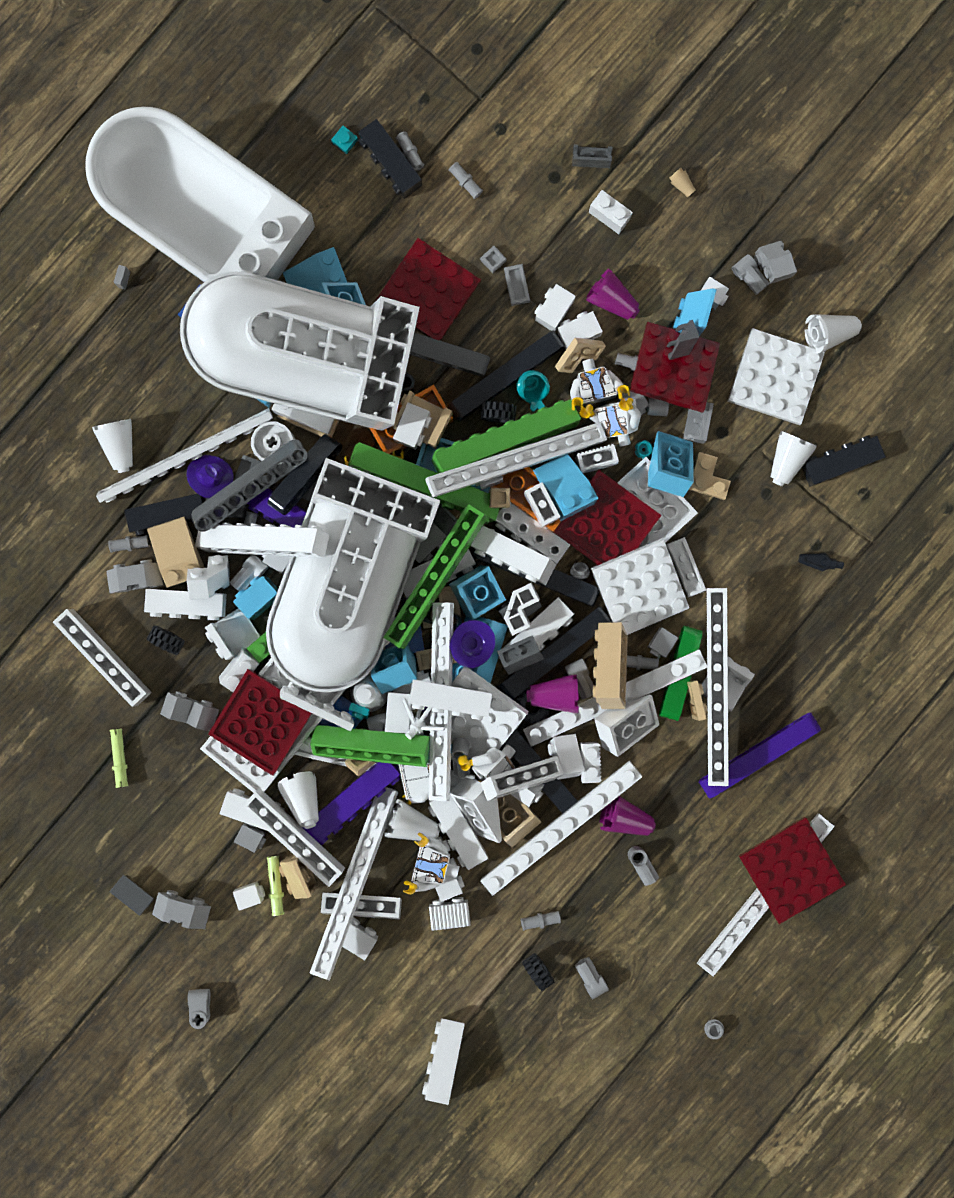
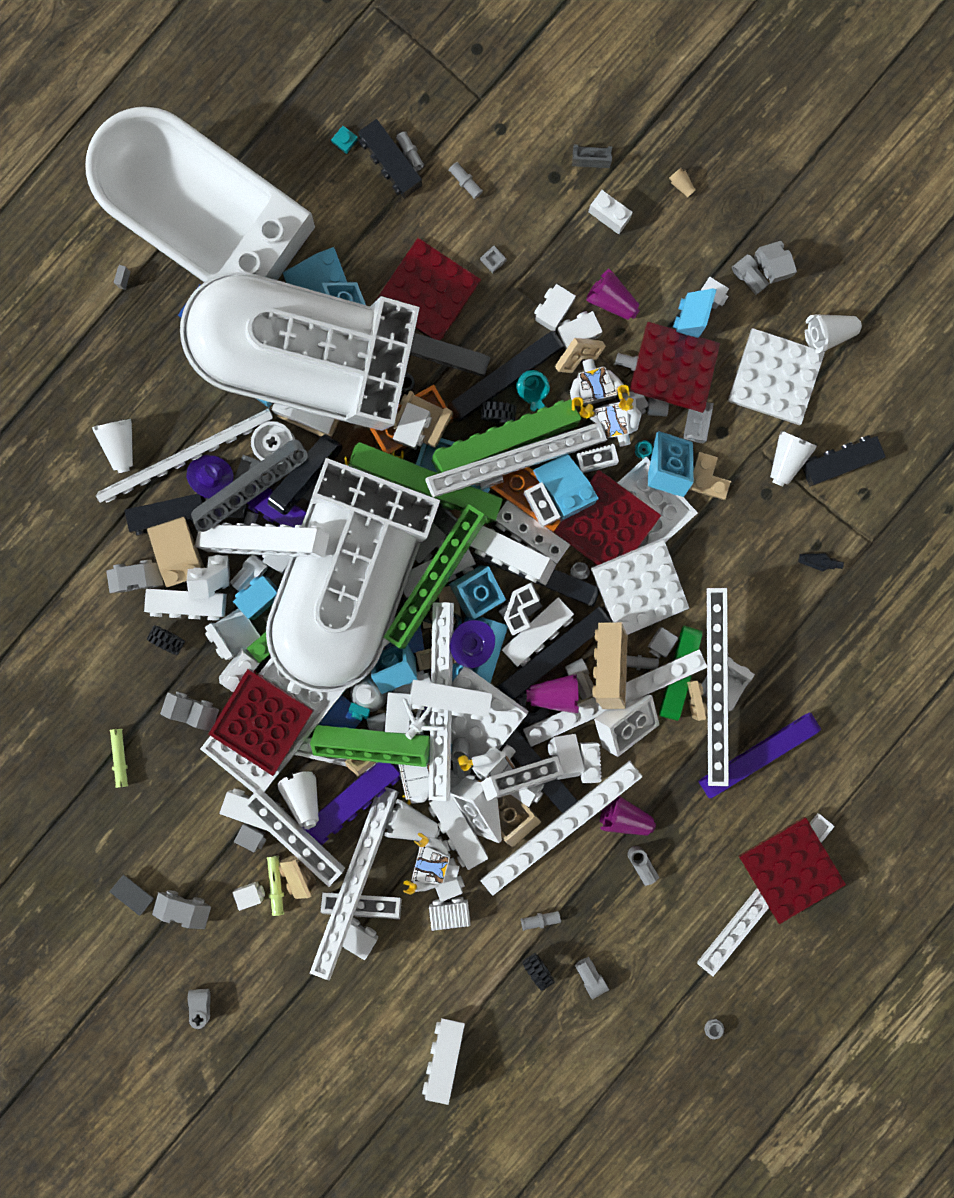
(102, 657): white brick -> none
(128, 543): light grey pin -> none
(311, 704): white plate -> none
(499, 497): tan tile -> none
(517, 285): light grey tile -> none
(520, 655): dark grey hinge -> none
(685, 341): dark grey hinge -> none
(686, 567): white tile -> none

